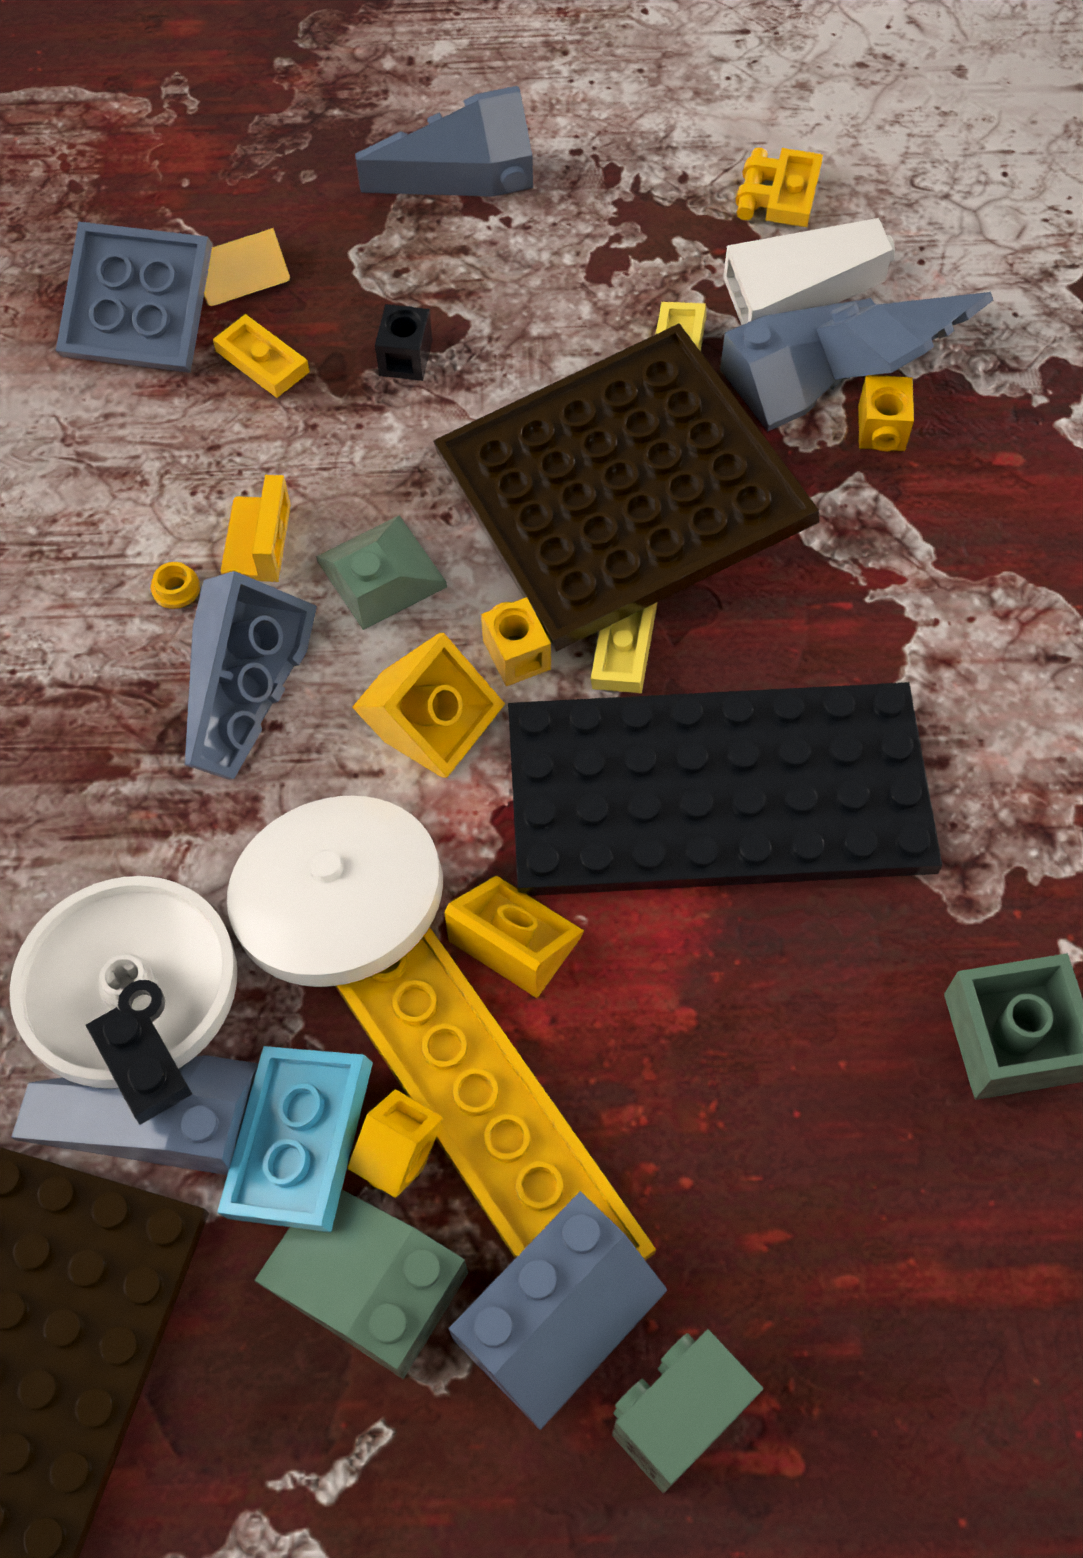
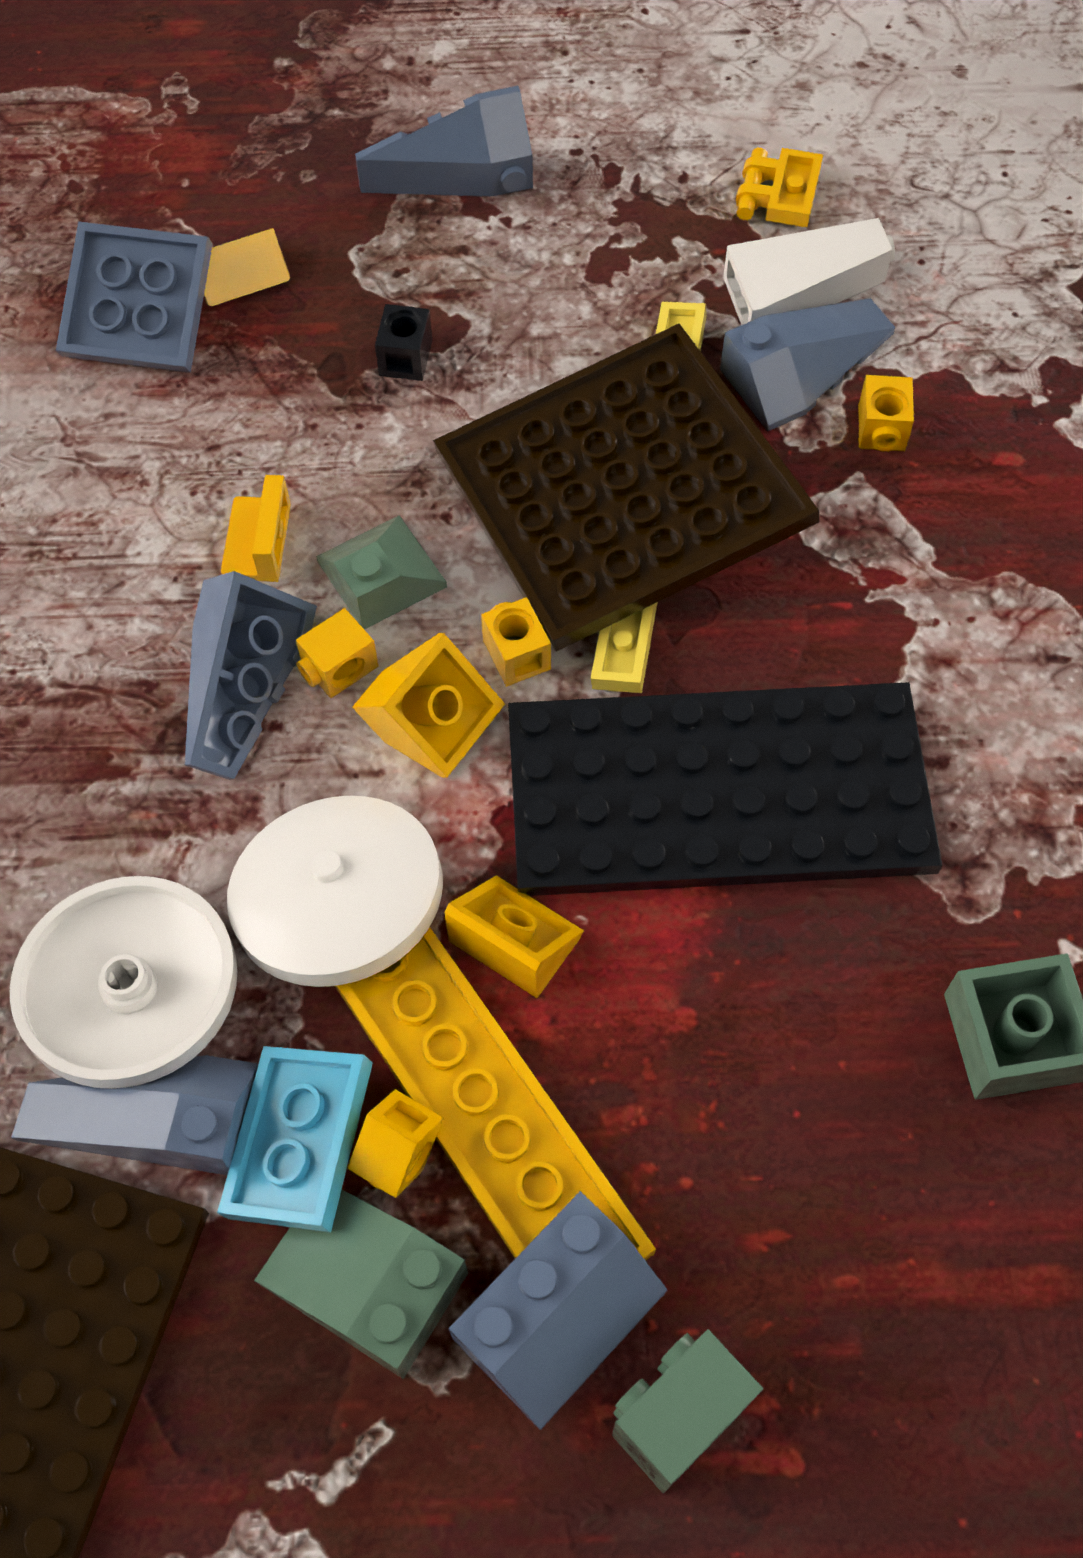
(138, 1054): black hinge -> none
(170, 576): yellow plate -> none
(261, 355): yellow plate -> none
(336, 653): none -> yellow brick
(891, 334): sand blue wedge -> none

